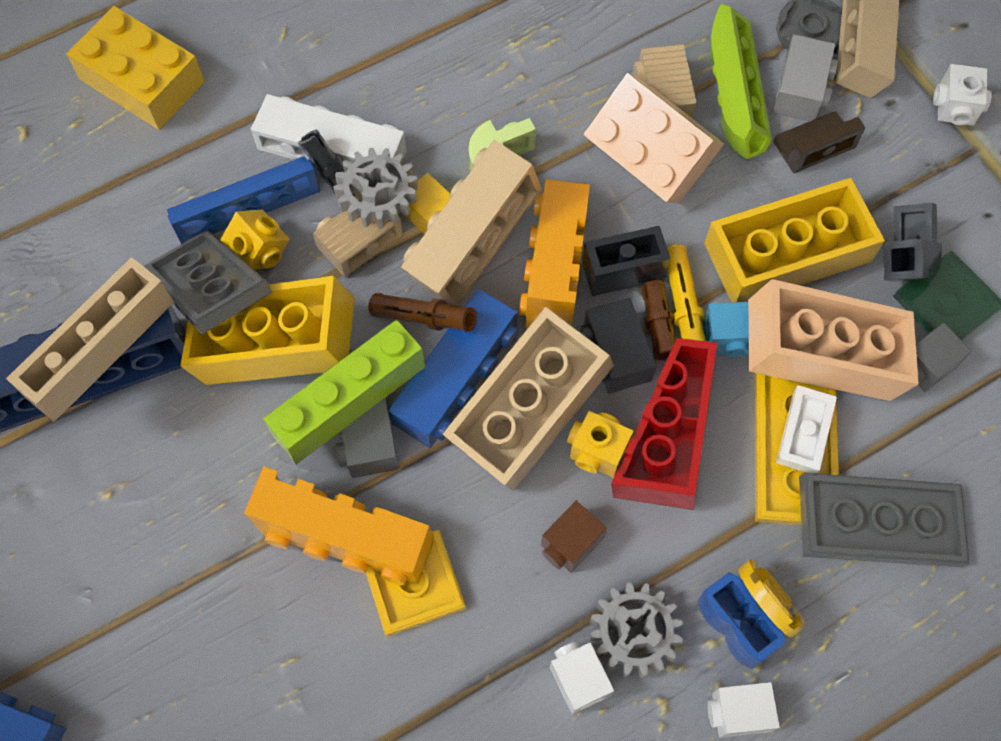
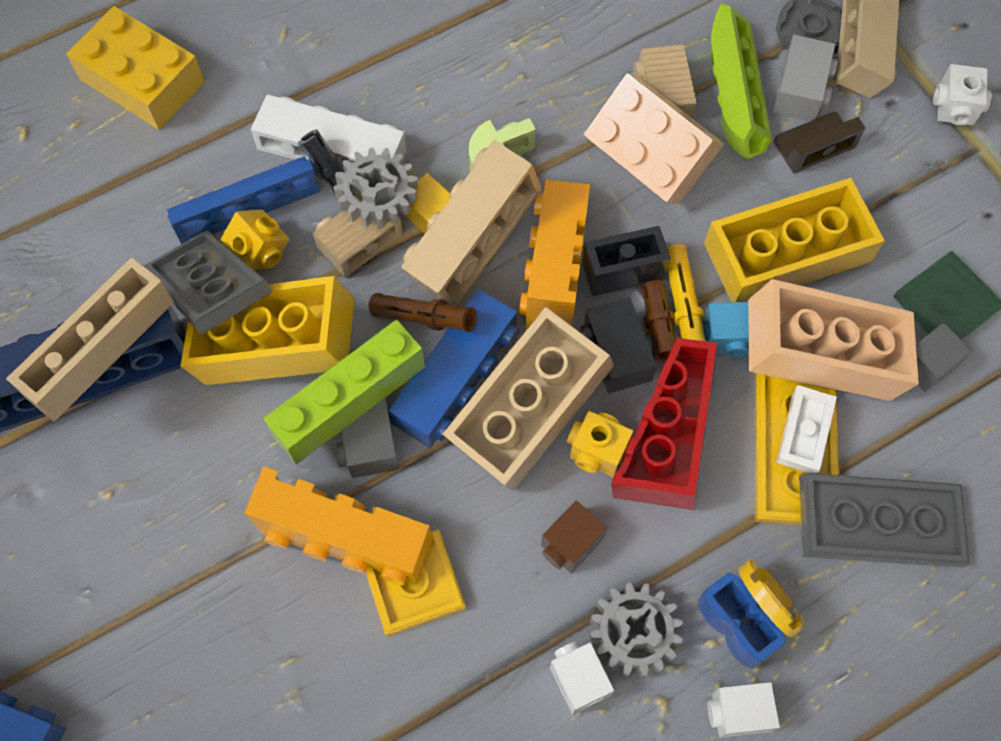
(915, 246): black brick -> none

